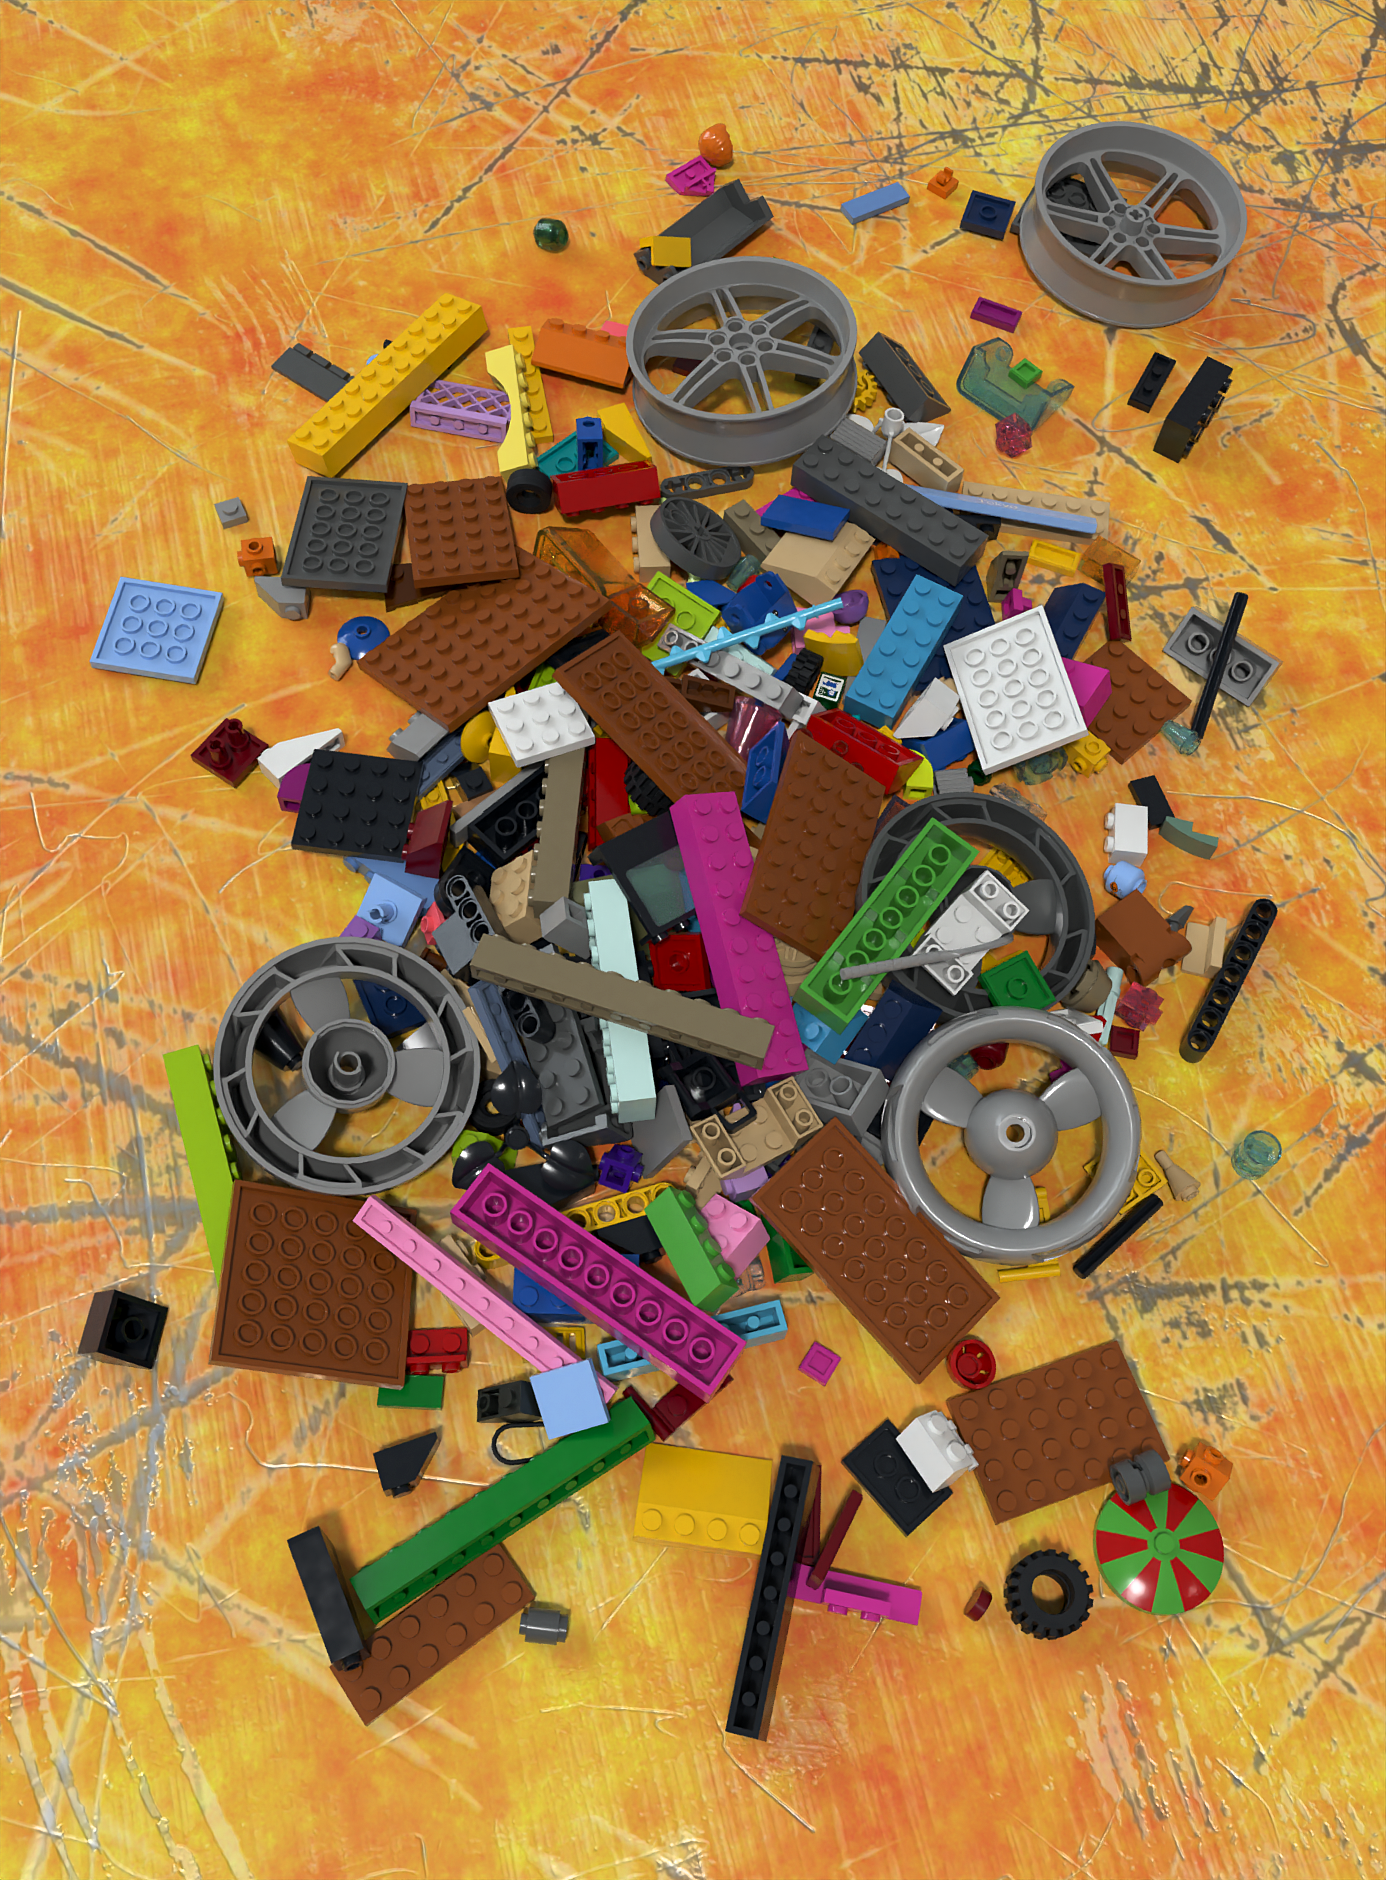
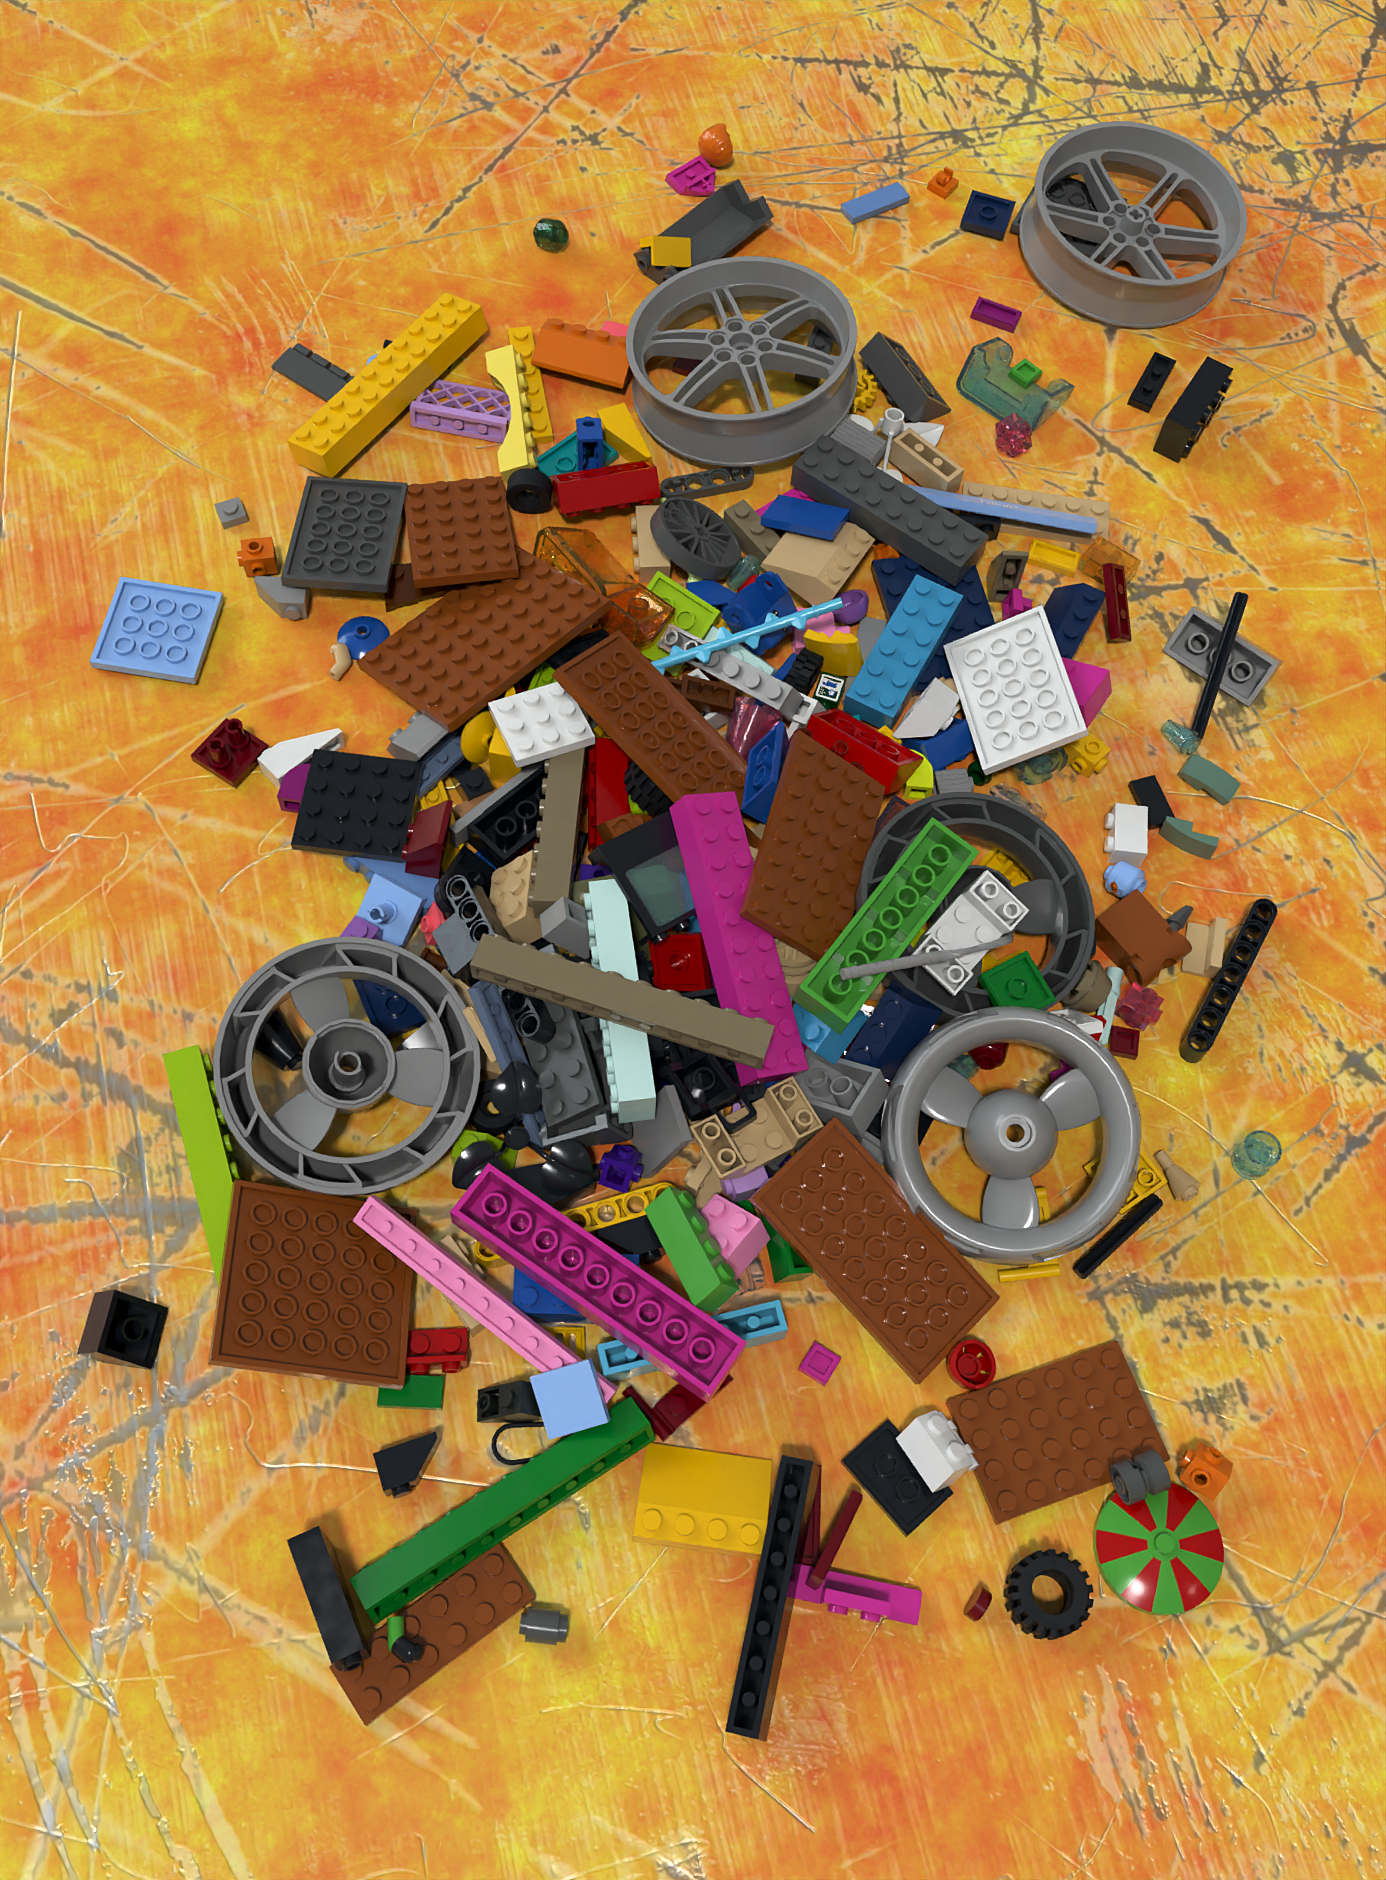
(399, 1644): none -> arm
(1138, 701): dark orange plate -> none
(1205, 774): none -> sand green slope

